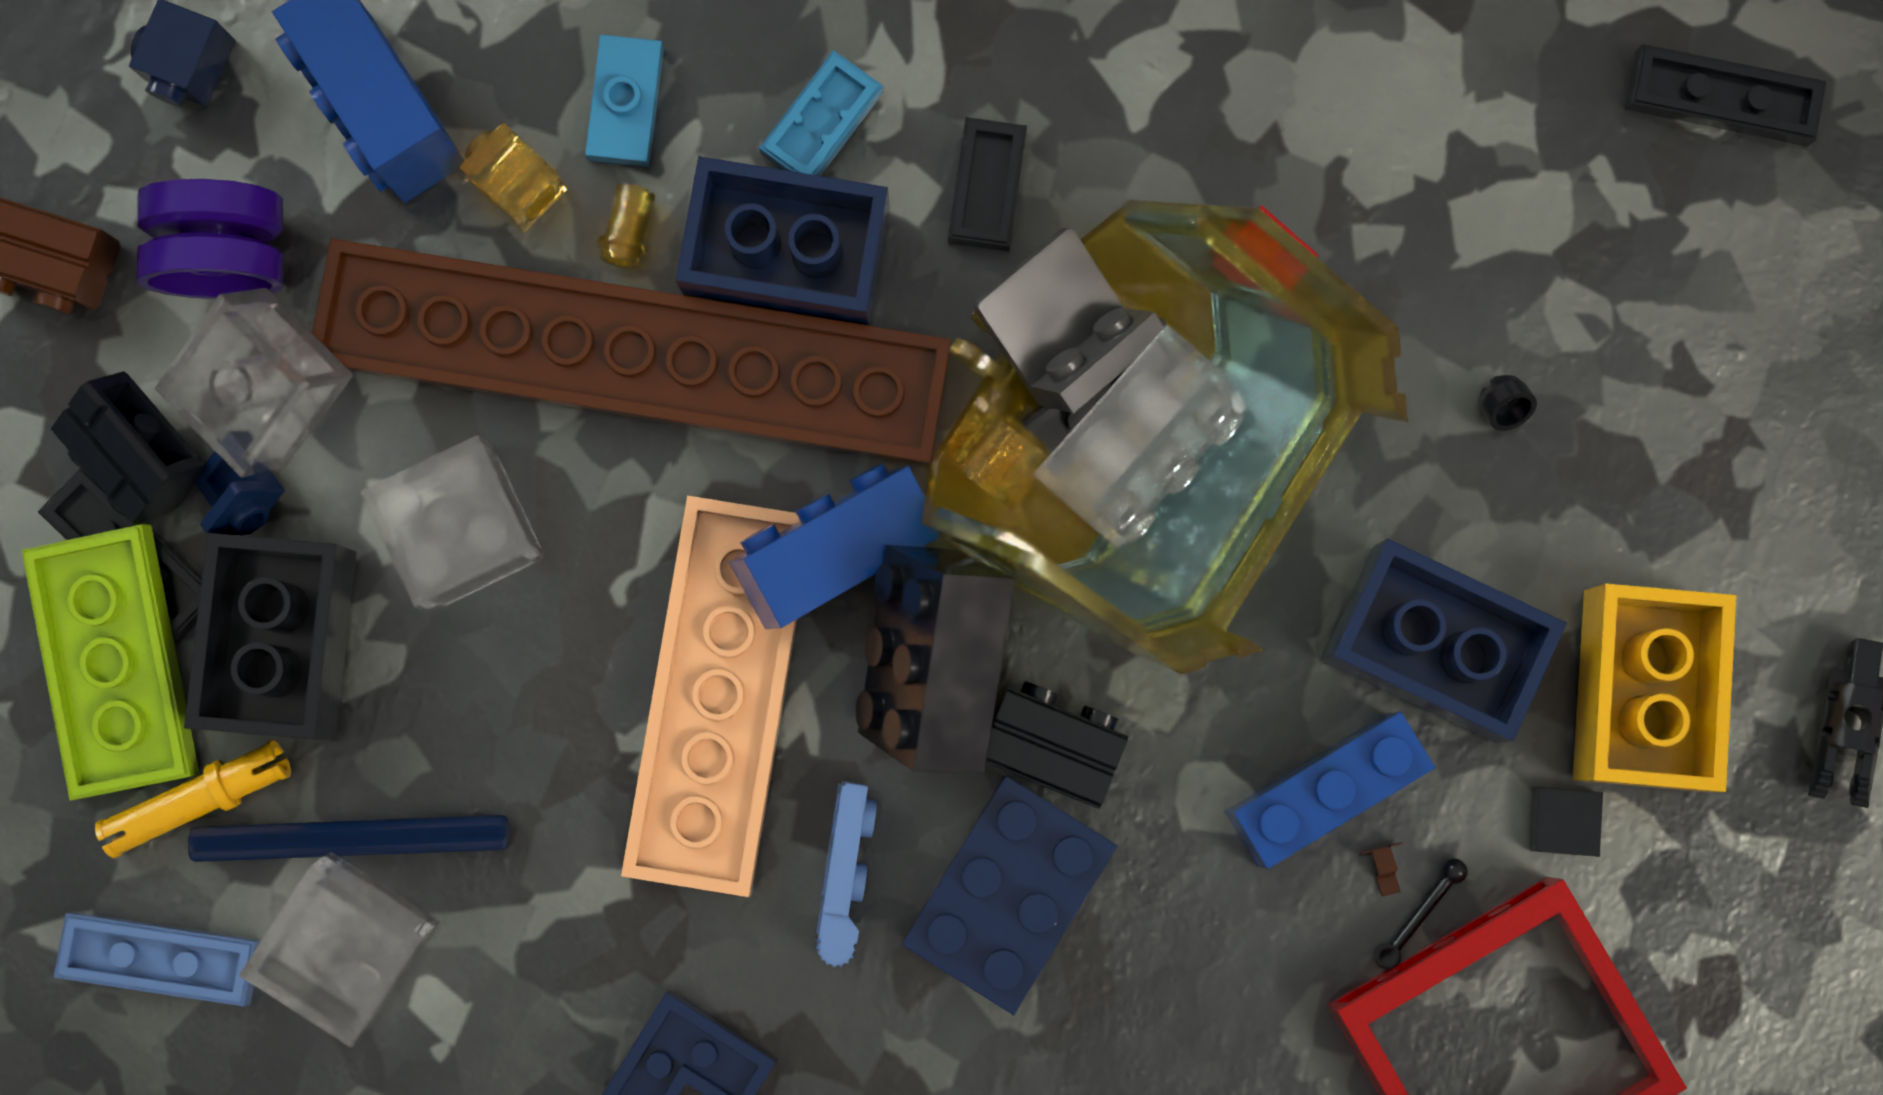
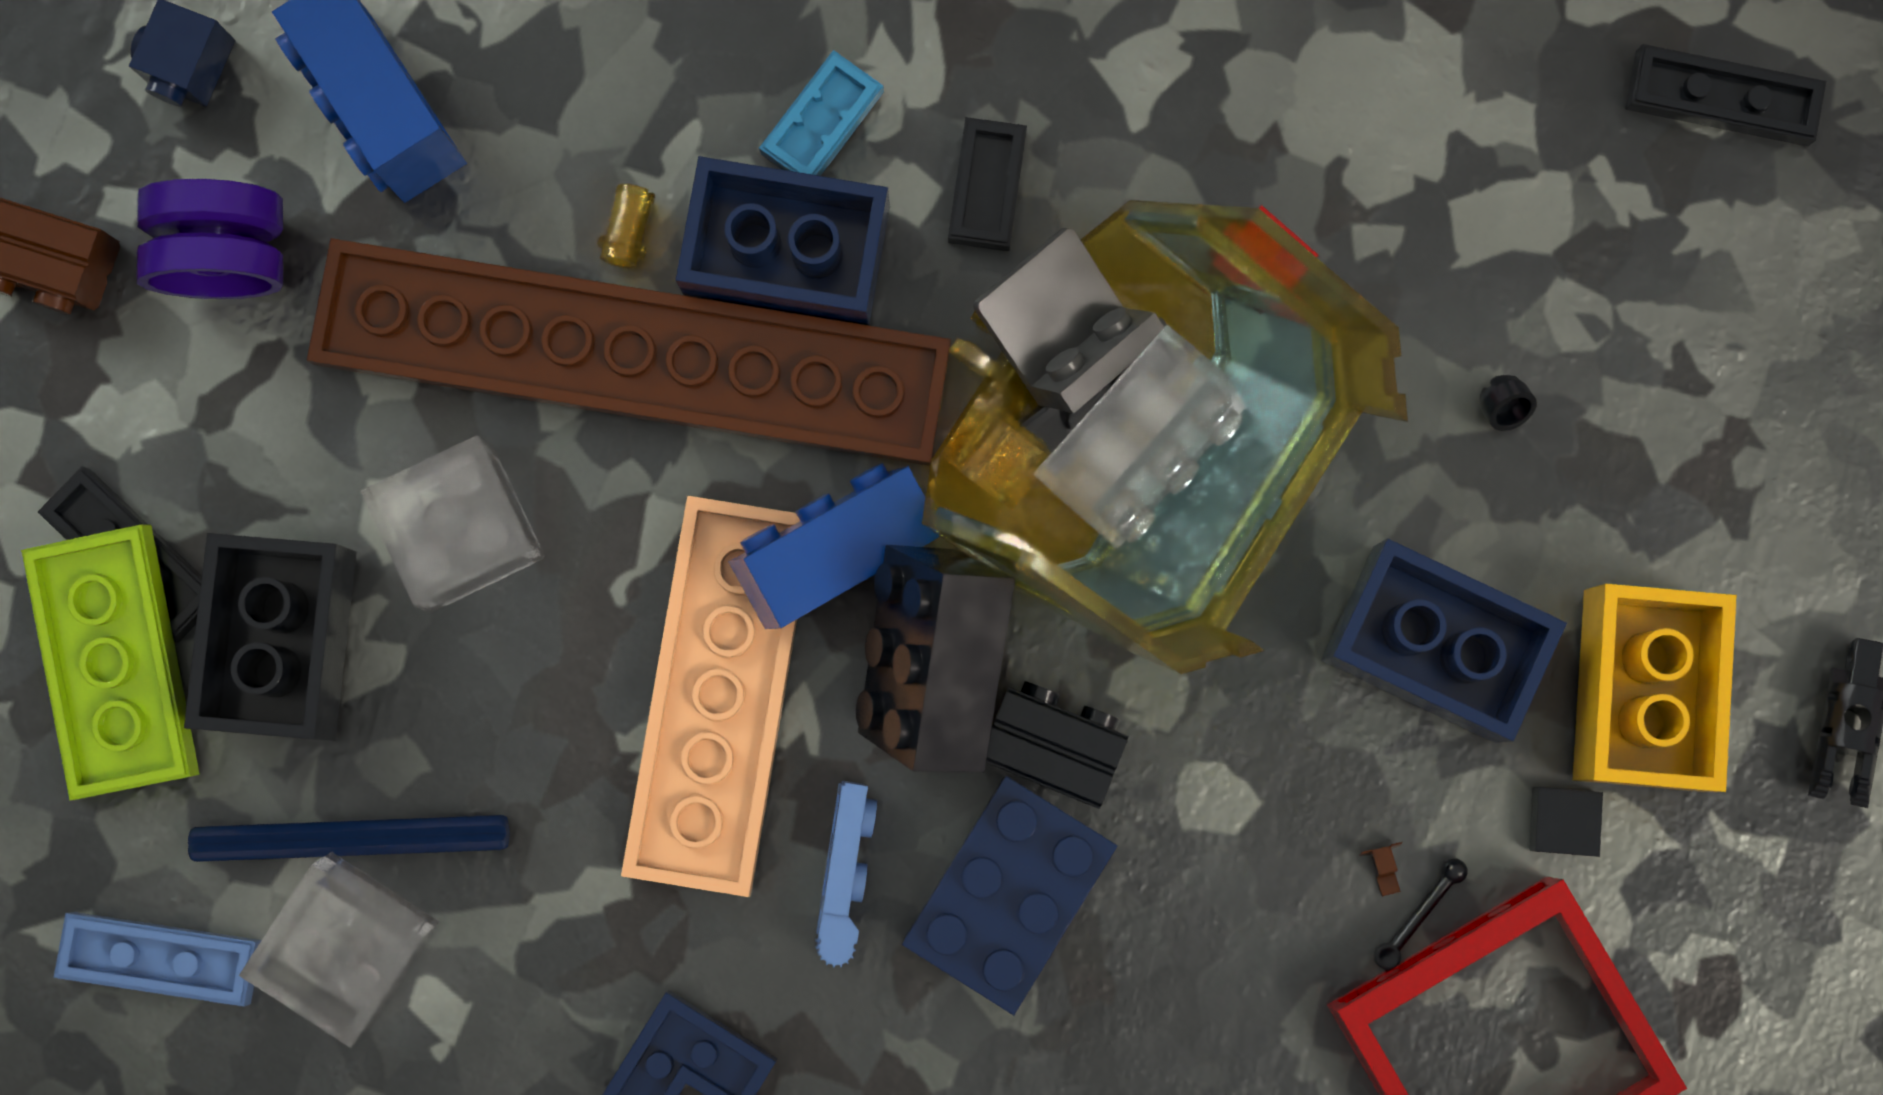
(128, 447): black brick -> none
(217, 788): yellow pin -> none
(236, 502): dark blue bracket -> none
(253, 381): clear brick -> none
(512, 175): clear yellow brick -> none
(624, 100): dark azure plate -> none
(1329, 789): blue brick -> none

